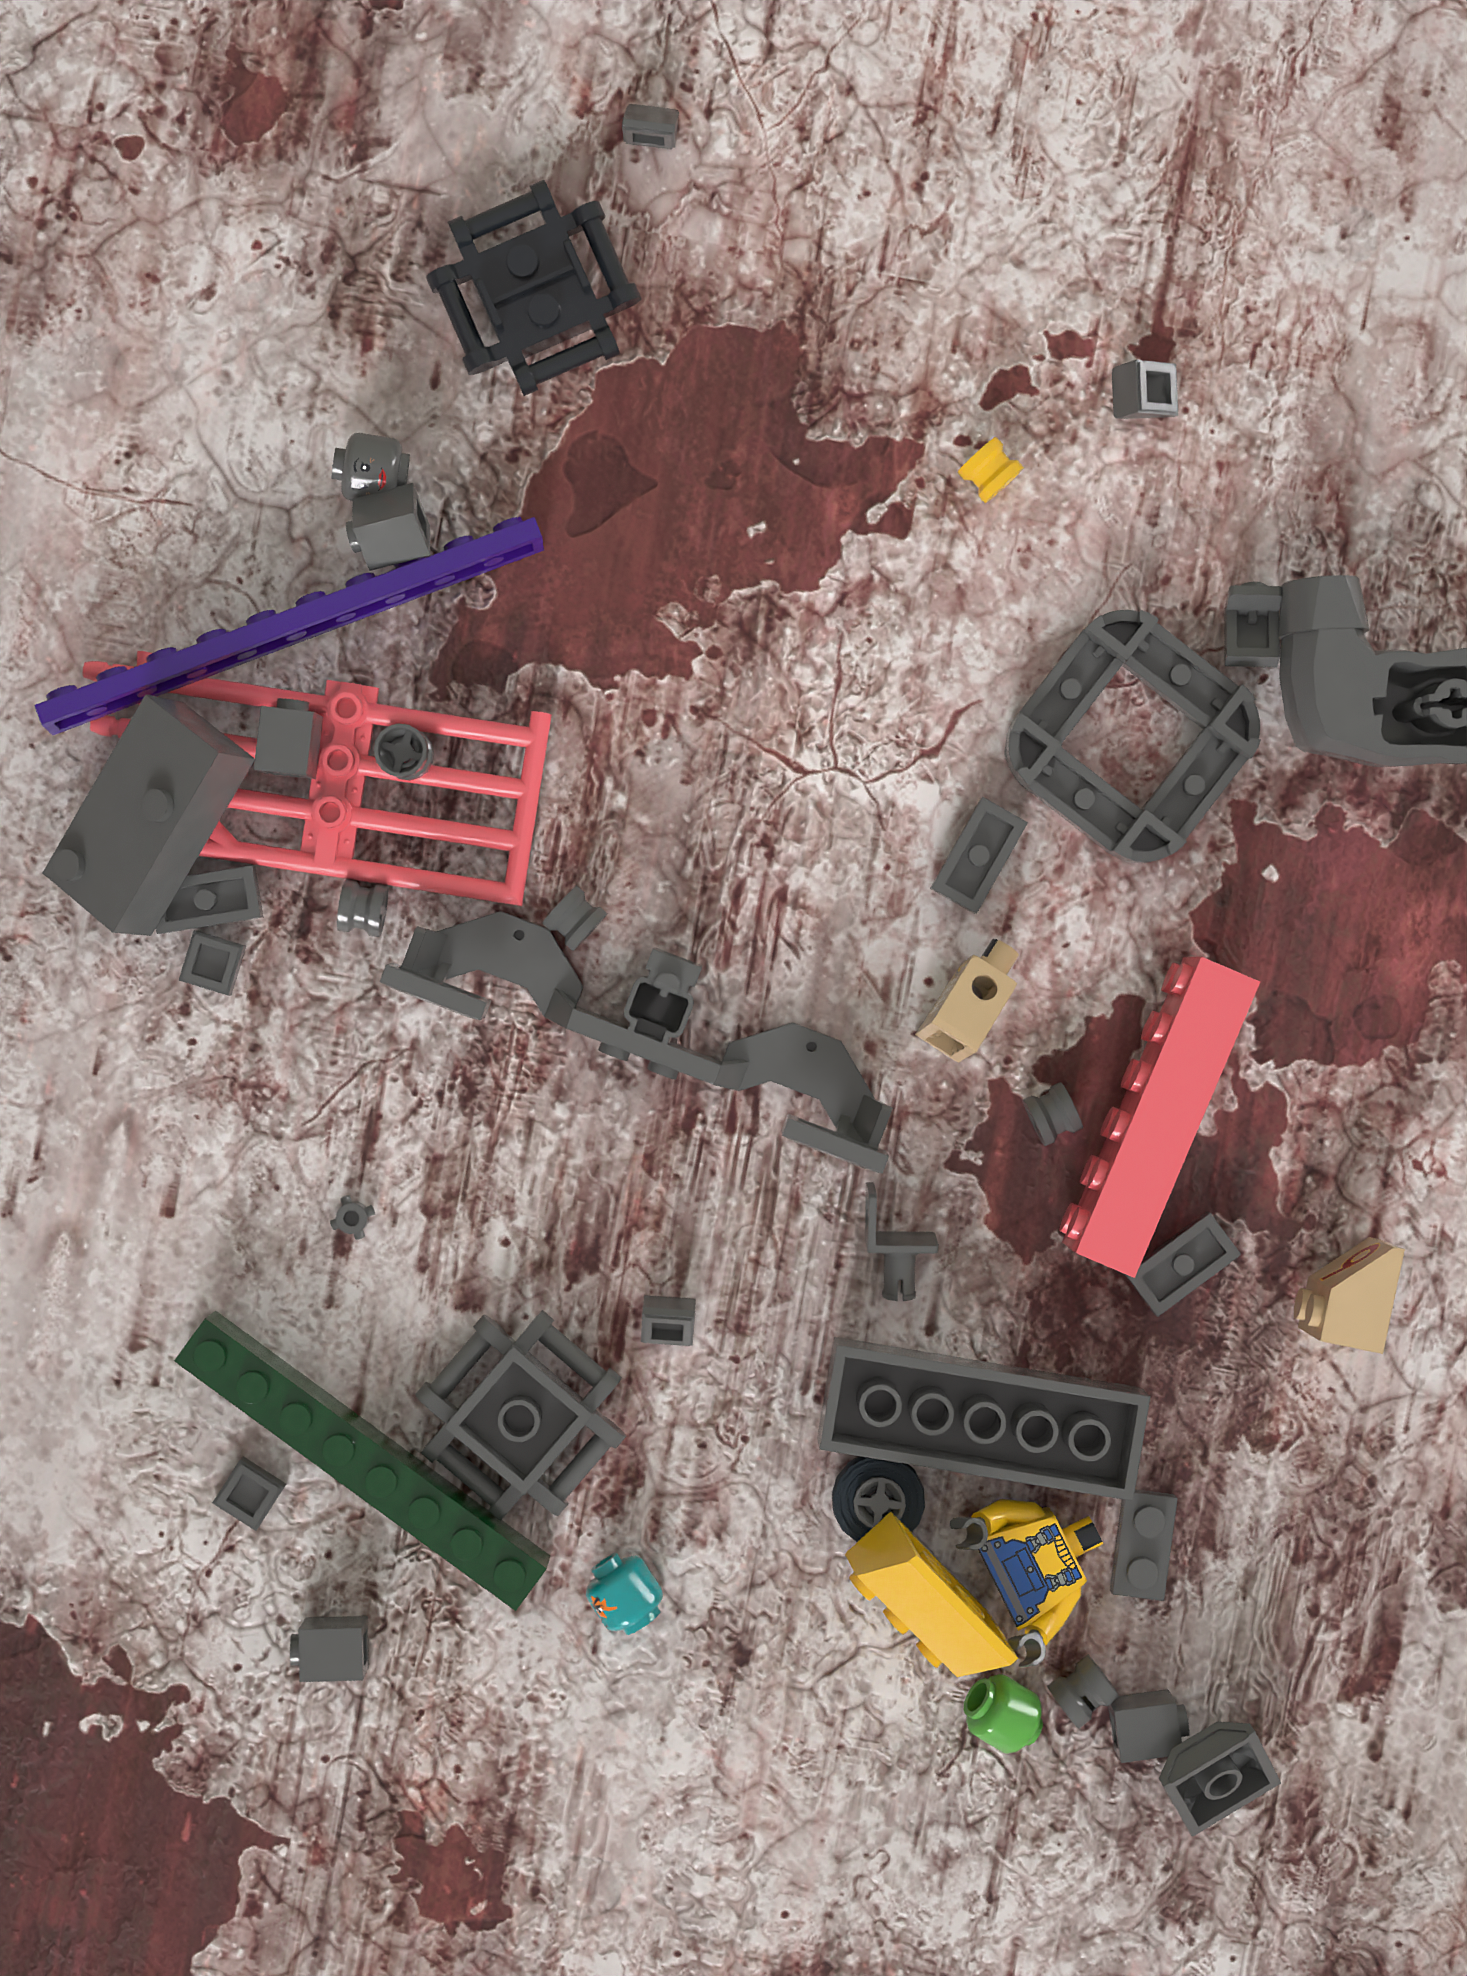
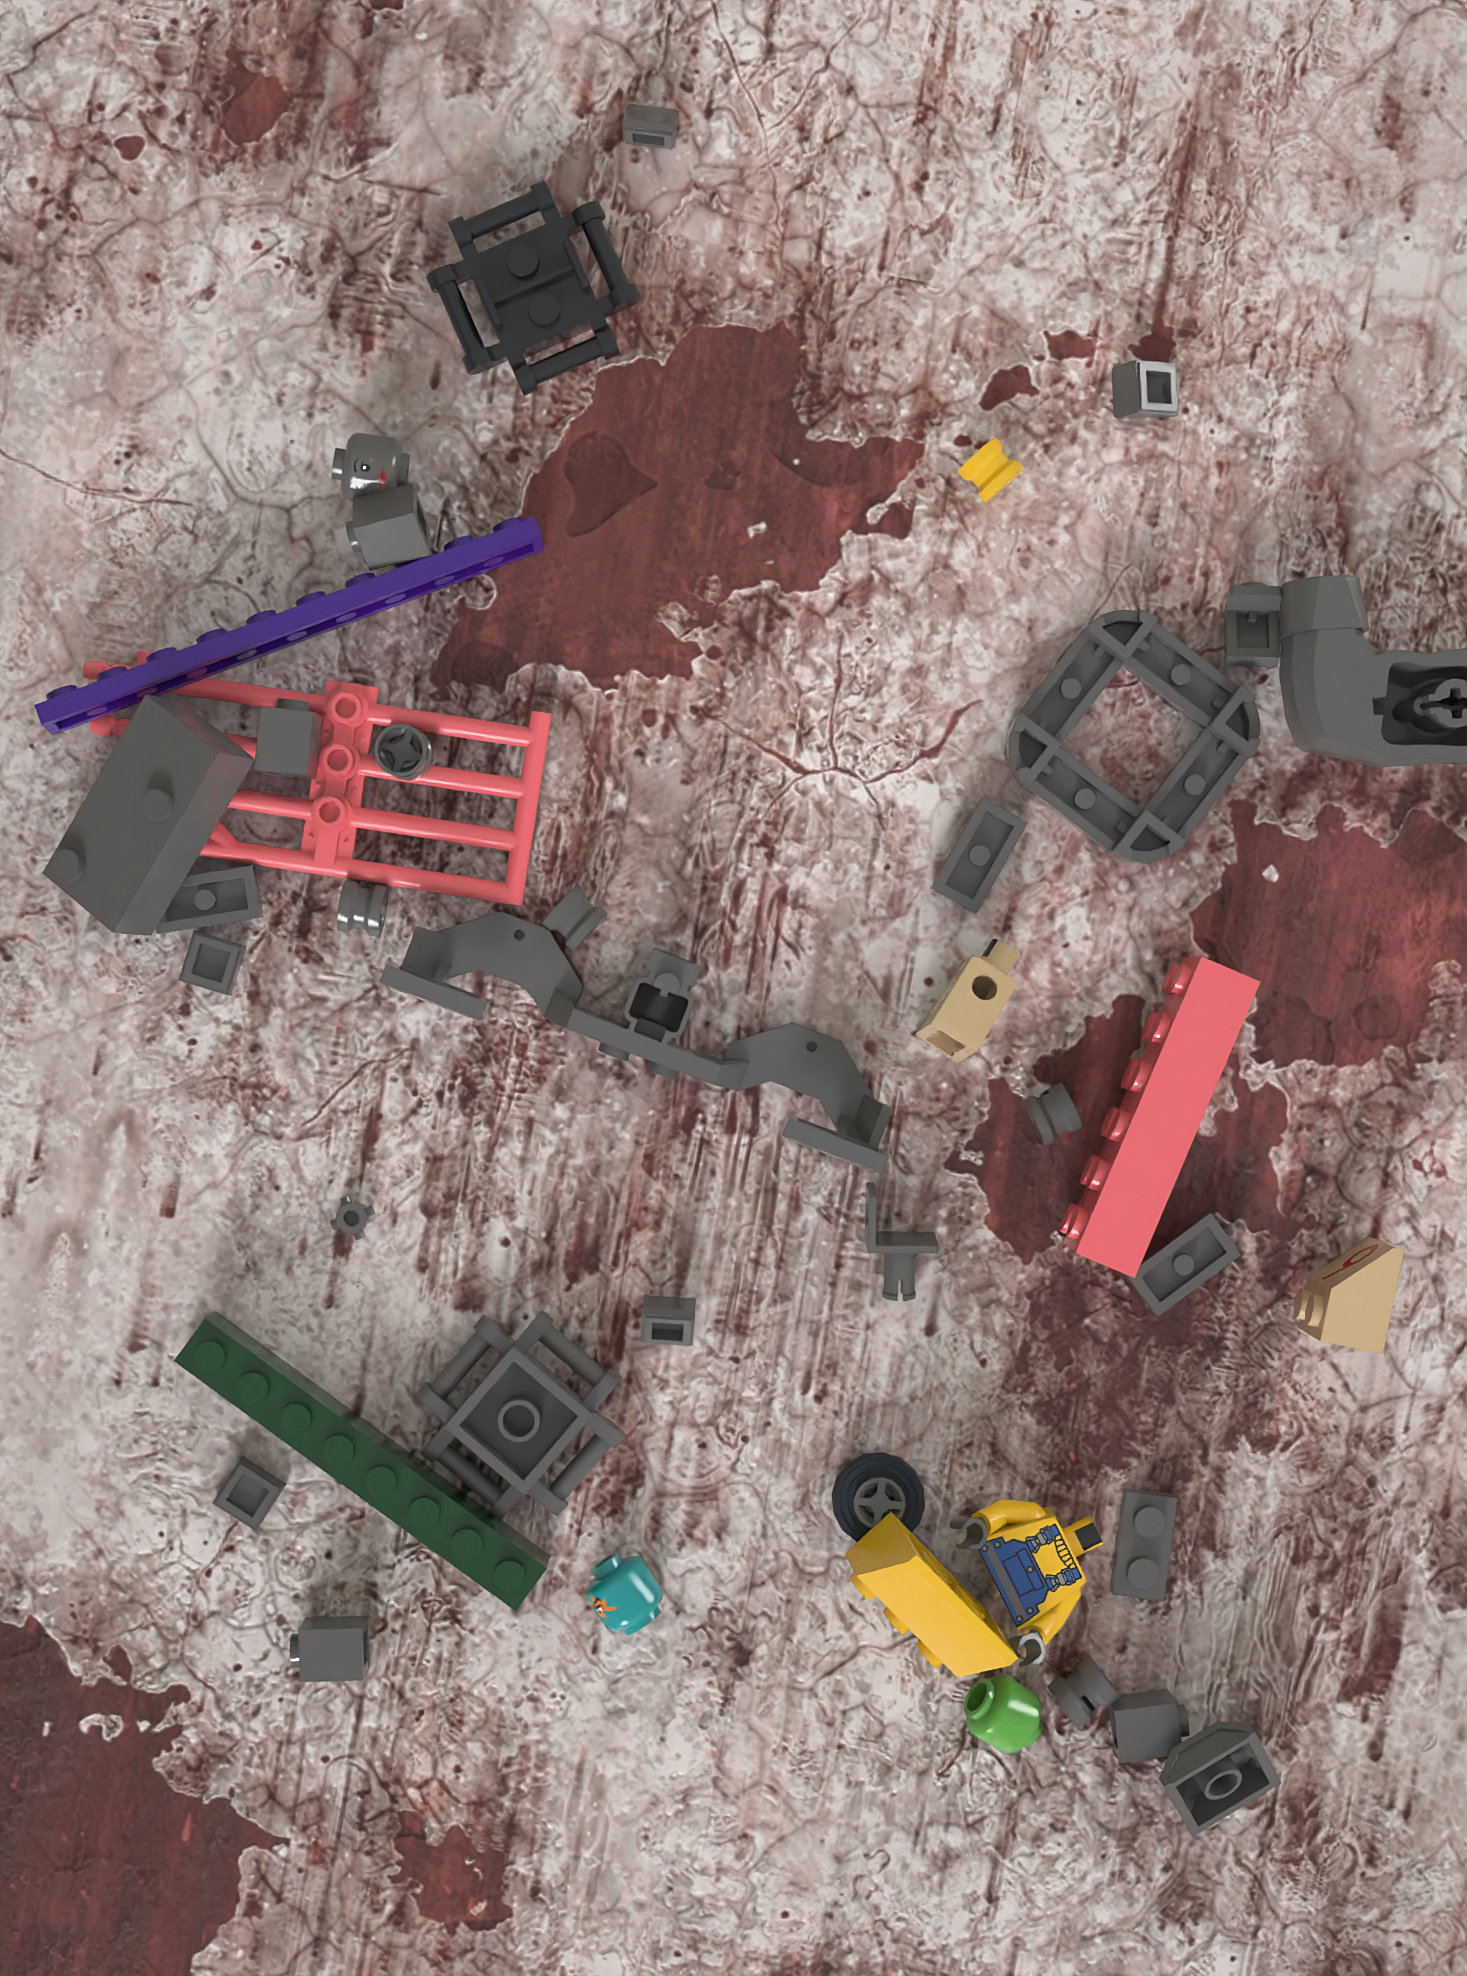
(983, 1418): dark grey brick -> none

